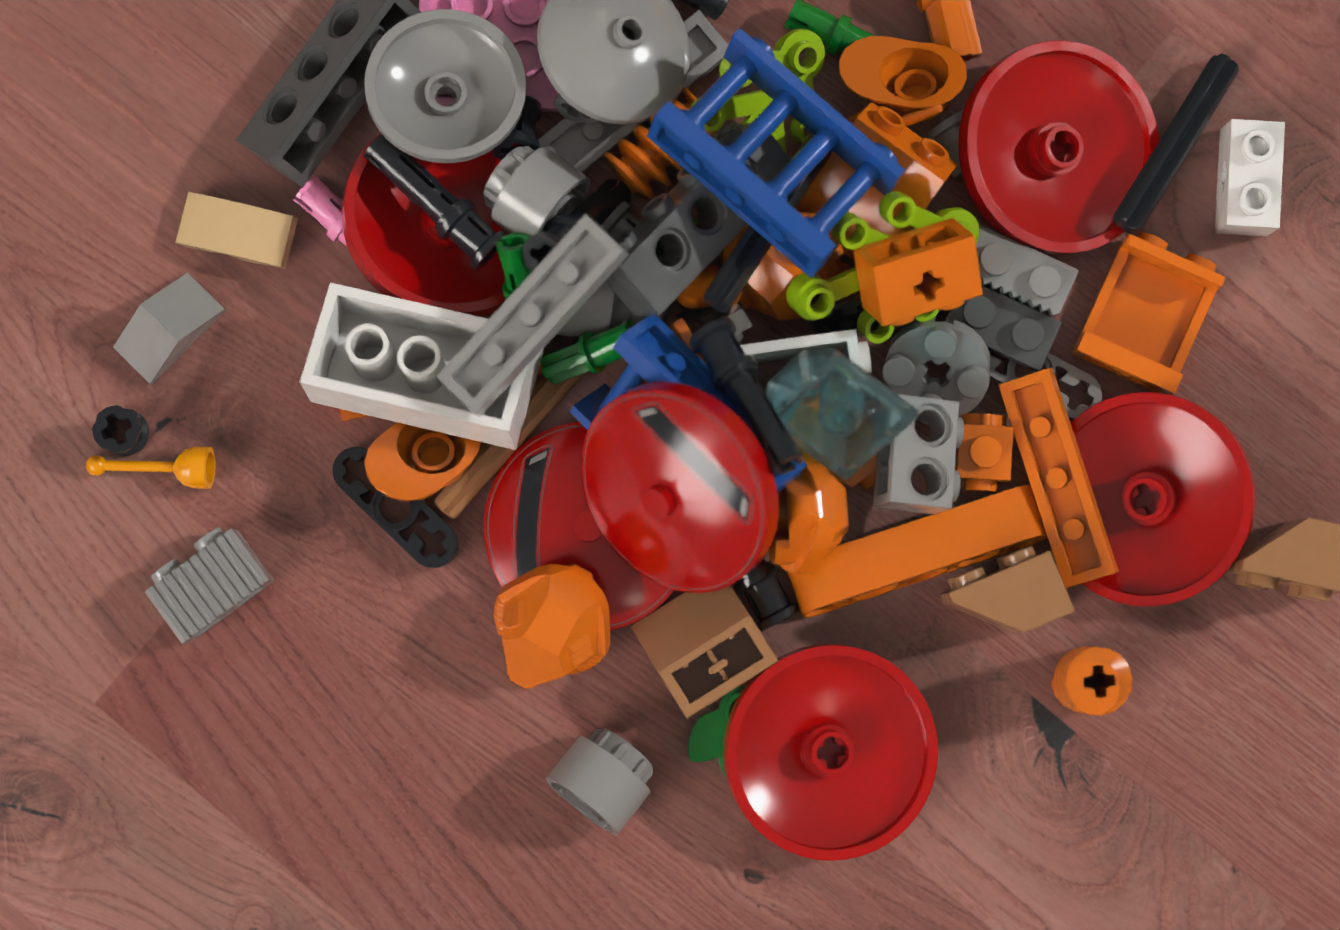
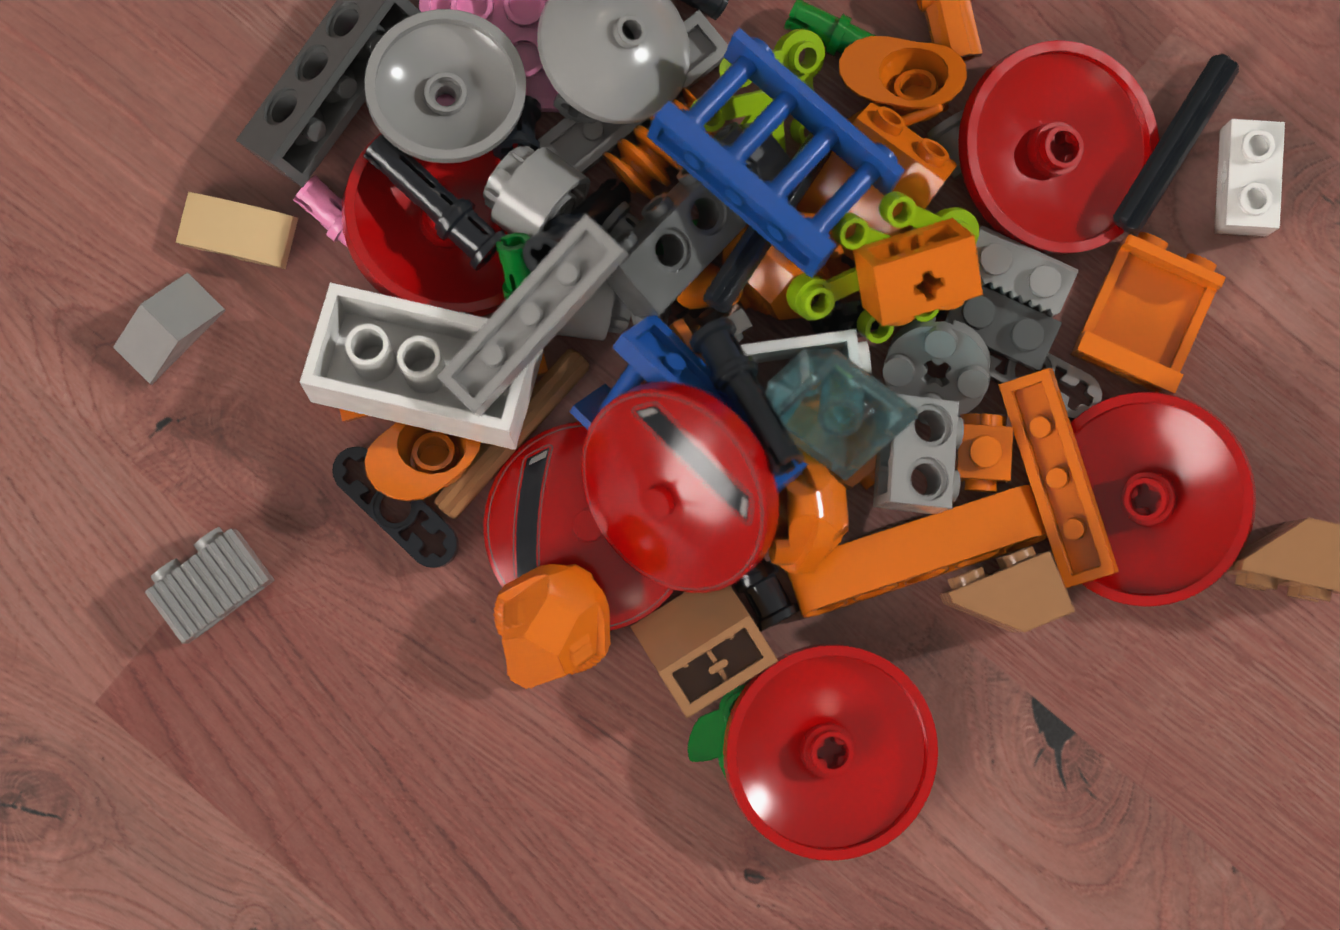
(106, 425): black bush -> none
(192, 467): light orange hinge -> none
(586, 355): green axle -> none
(603, 779): light grey piece -> none
(1100, 698): orange piece -> none

